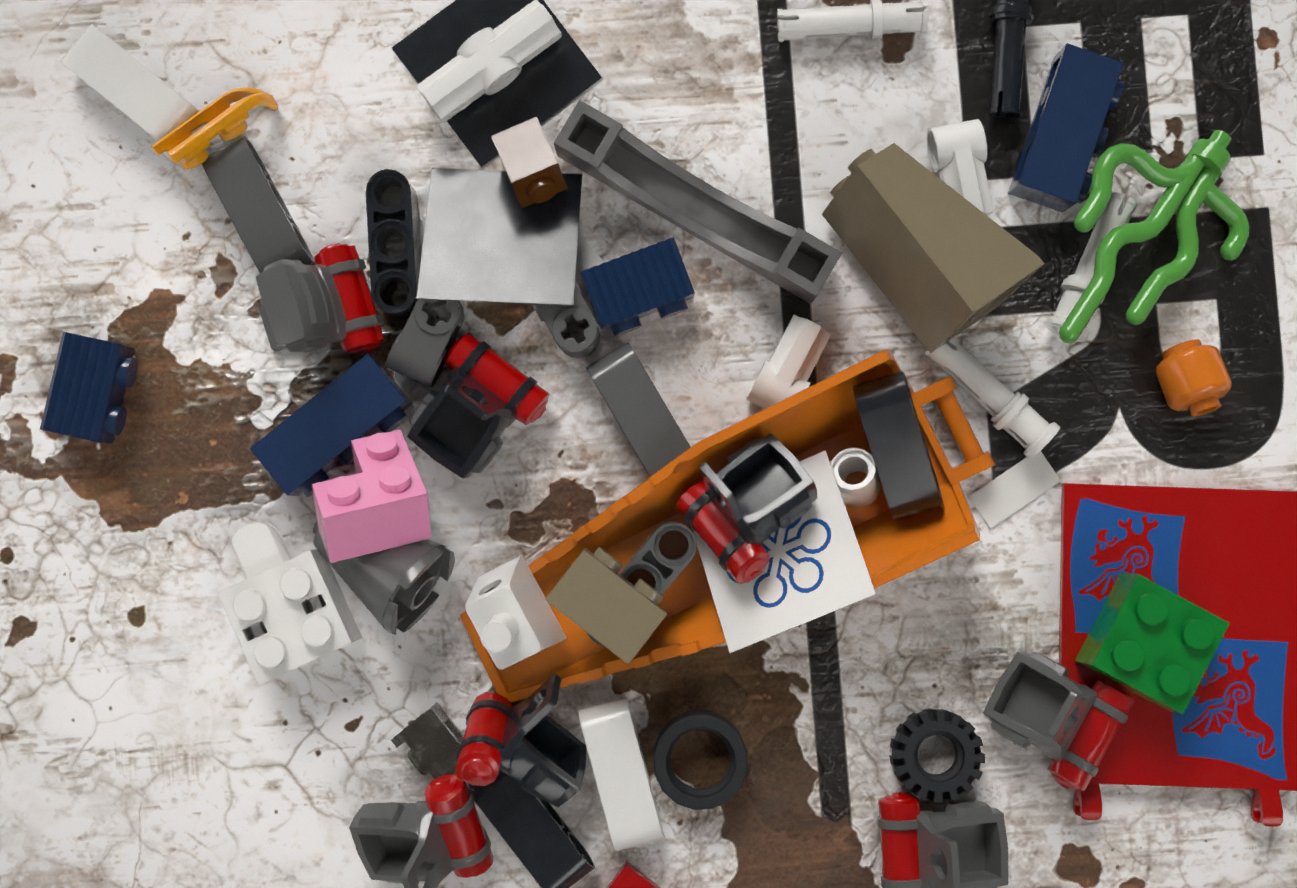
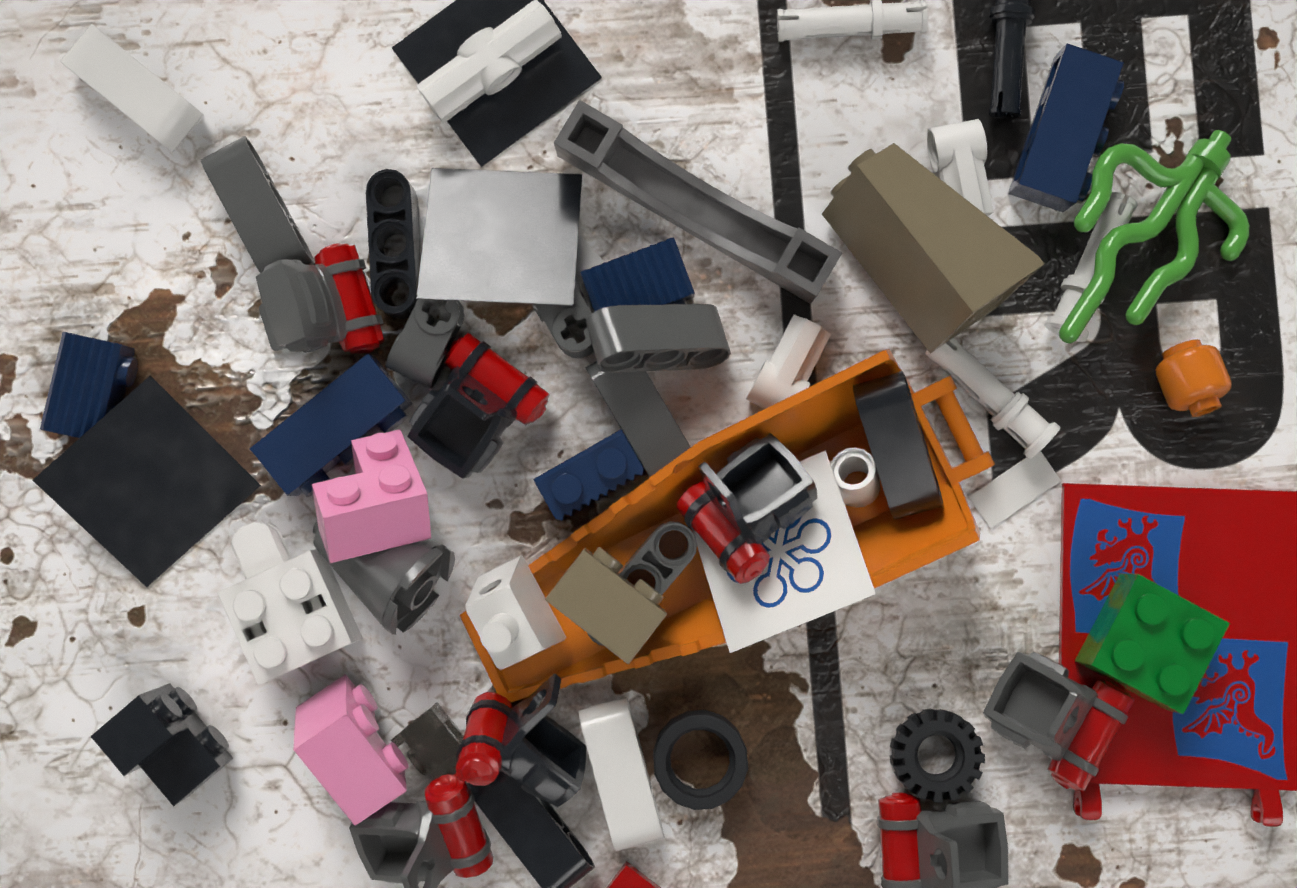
(147, 481): none -> black sticker
(165, 741): none -> black brick
(220, 120): light orange piece -> none
(344, 752): none -> bright pink brick
(529, 162): brick -> none
(589, 475): none -> dark blue brick
(657, 337): none -> dark grey beam

